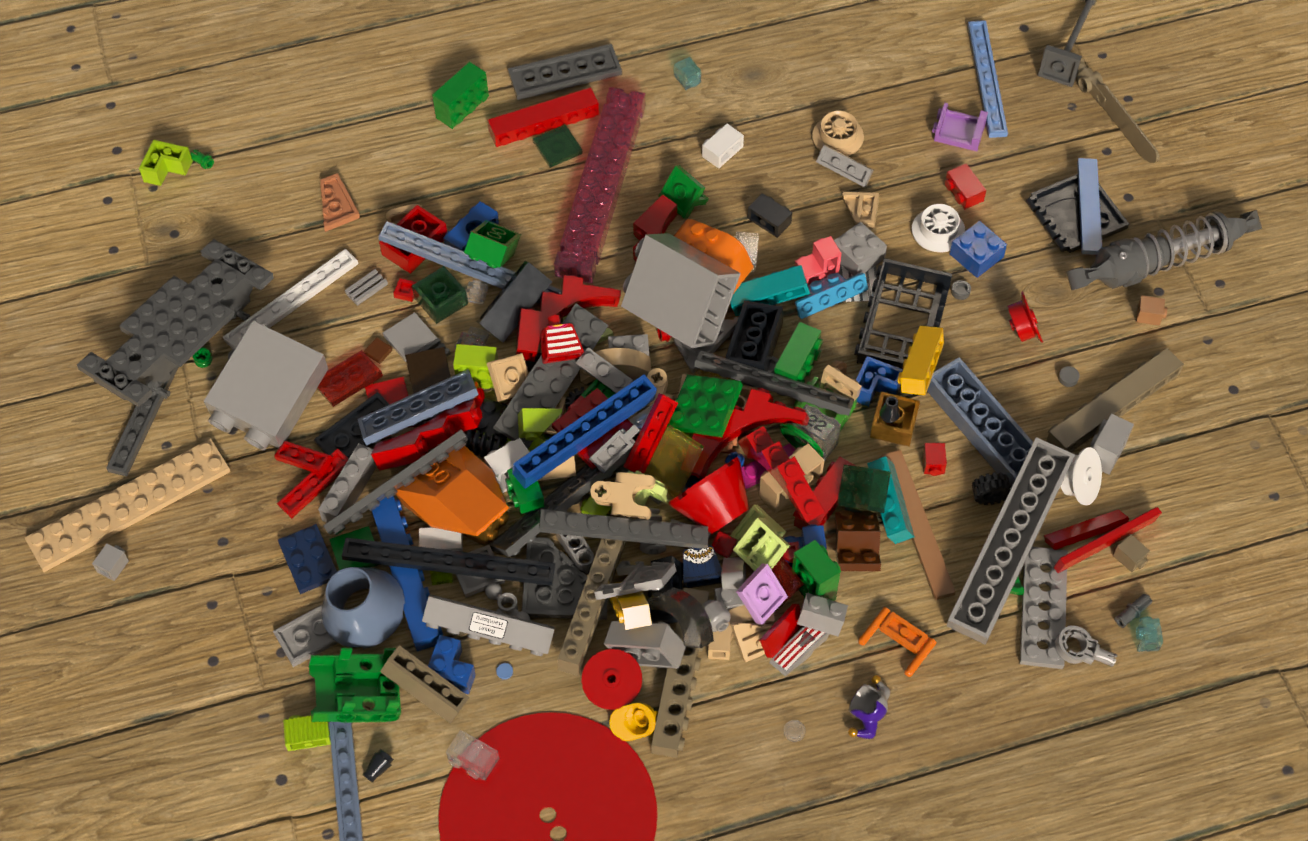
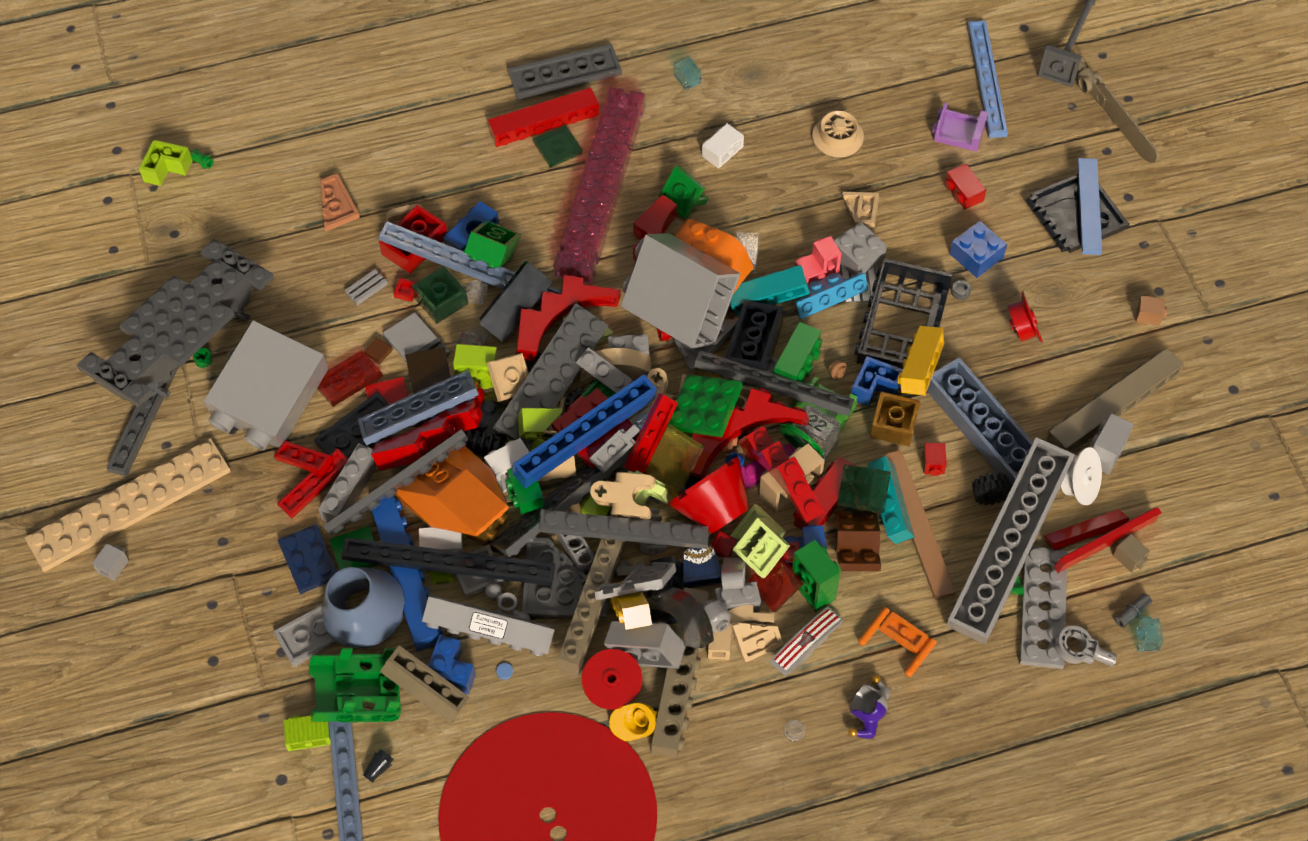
(295, 295): white tile -> none
(460, 95): green brick -> none
(472, 755): clear brick -> none
(559, 342): red torso -> none
(762, 594): lavender plate -> none
(770, 215): black brick -> none
(781, 631): red tile -> none
(822, 614): light grey brick -> none
(843, 385): tan wing -> none
(844, 165): light grey plate -> none
(890, 410): black cone -> none
(937, 227): white piece -> none
(1069, 376): dark grey tile -> none
(1131, 260): piece -> none

